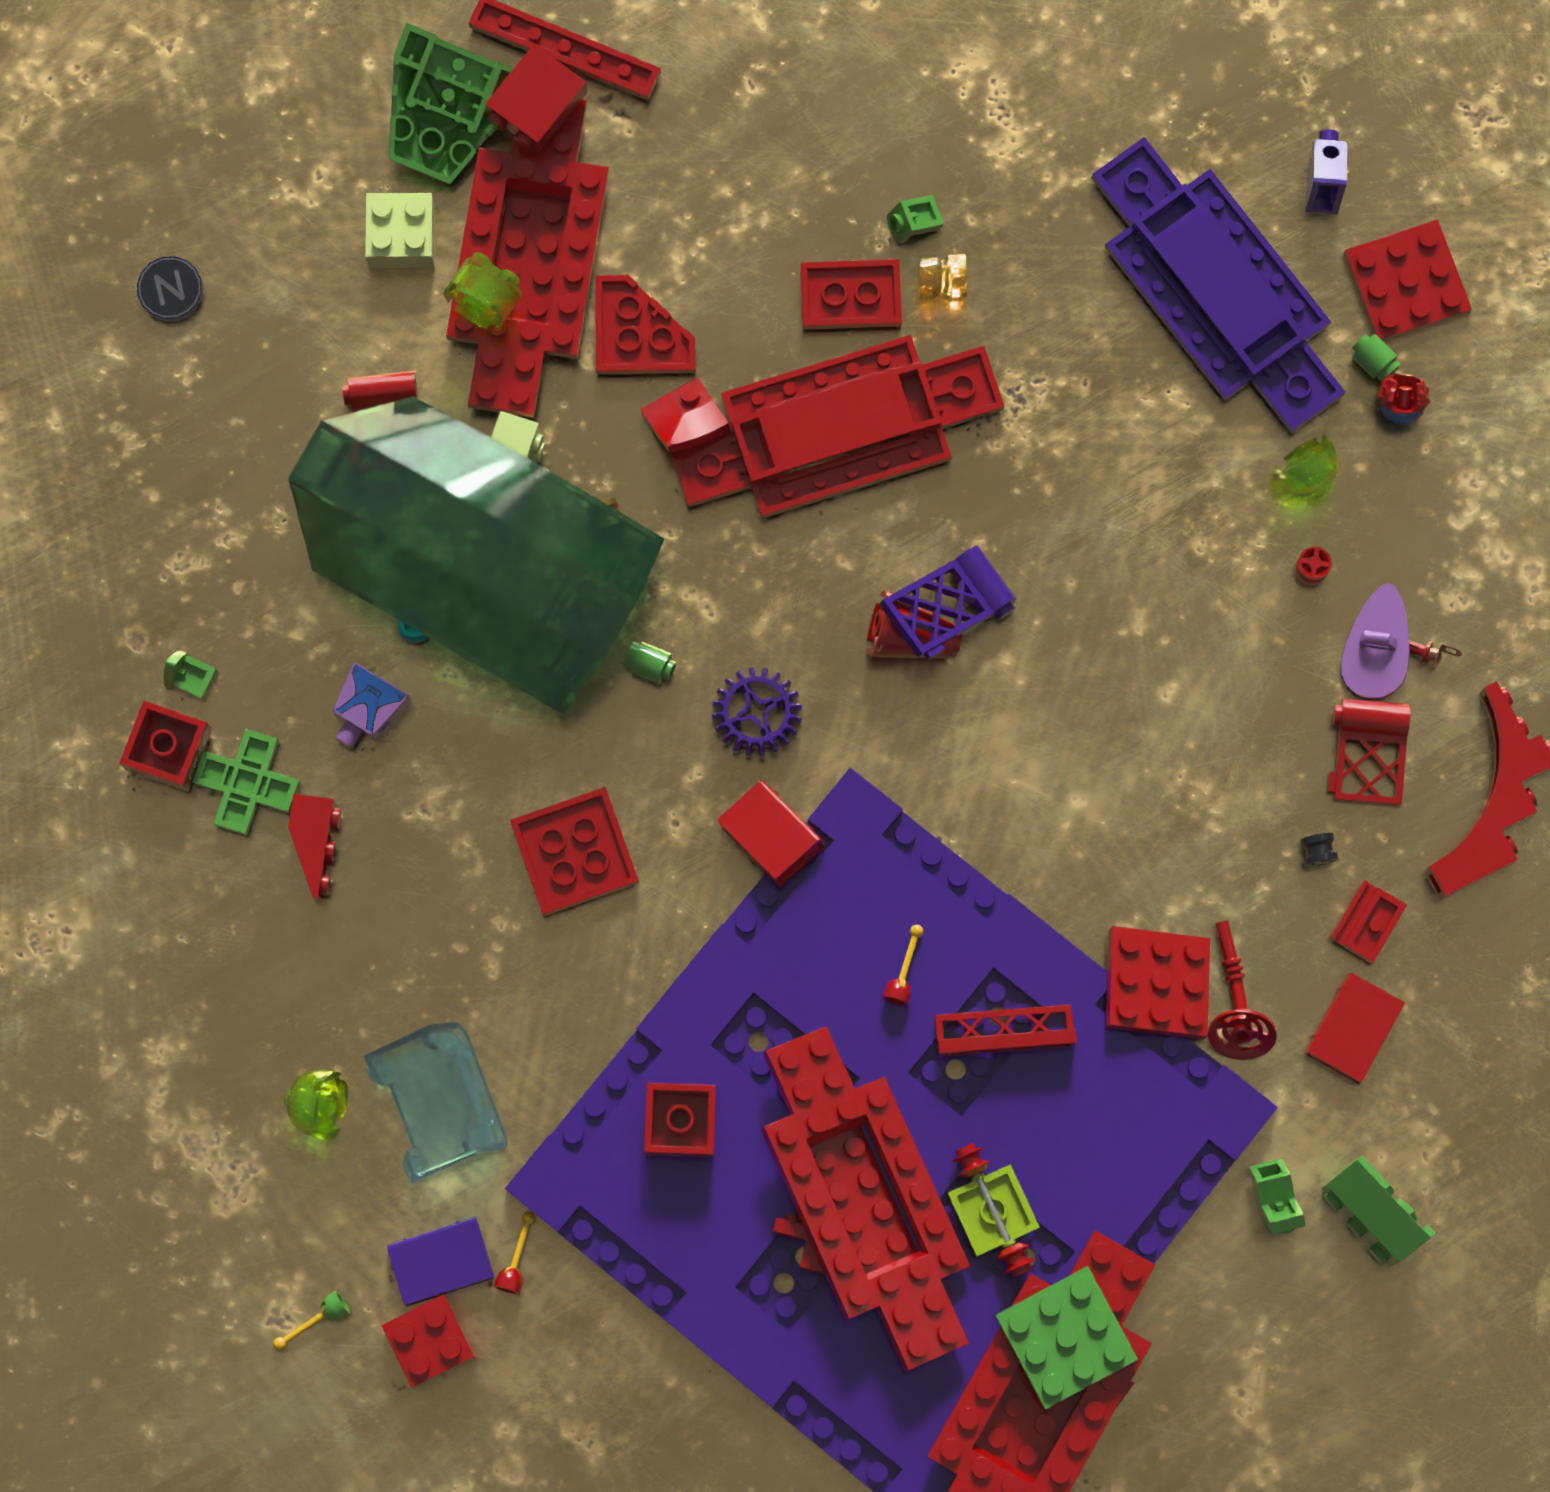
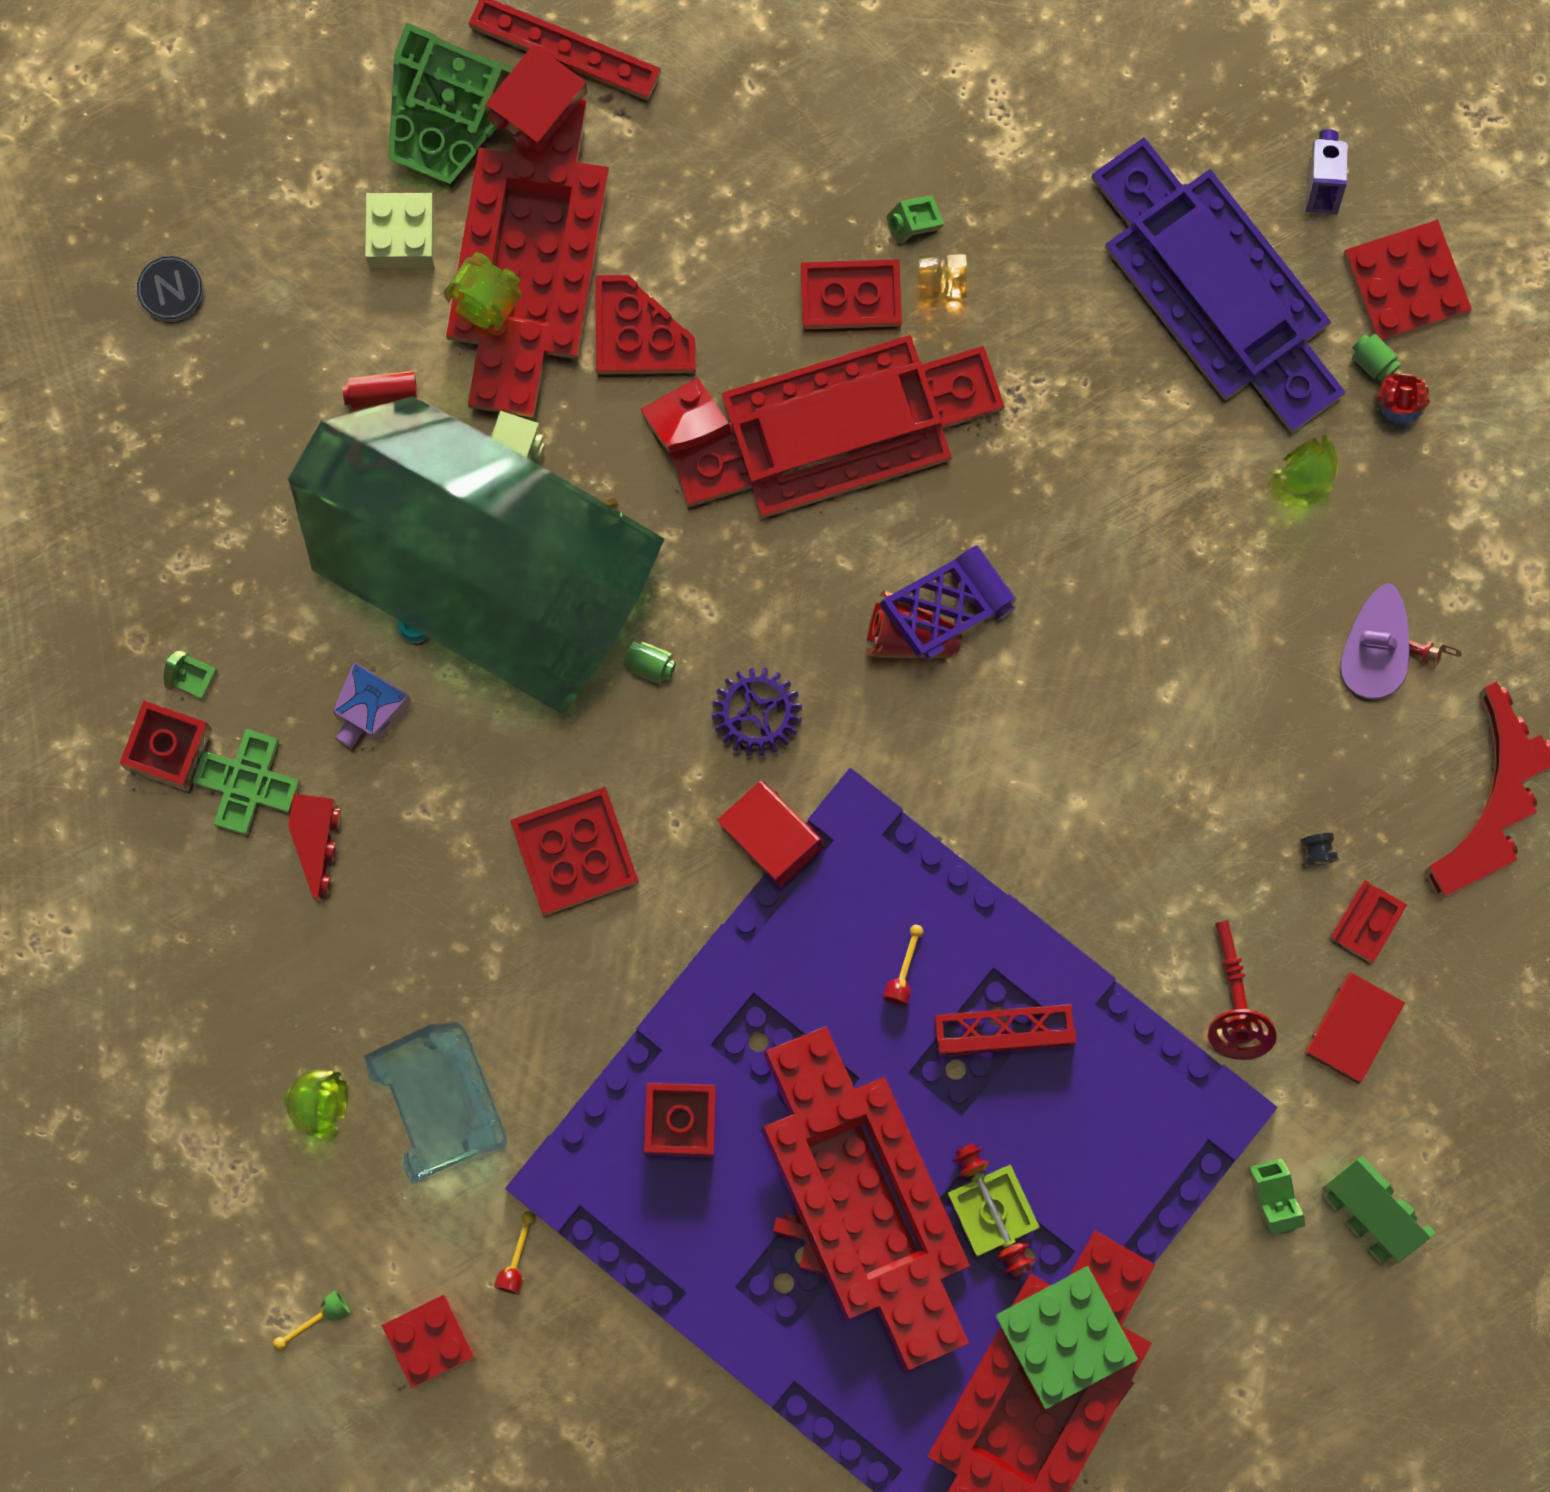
(440, 1261): dark purple piece -> none
(1158, 983): red plate -> none
(1316, 559): red wheel -> none
(1373, 723): red piece -> none

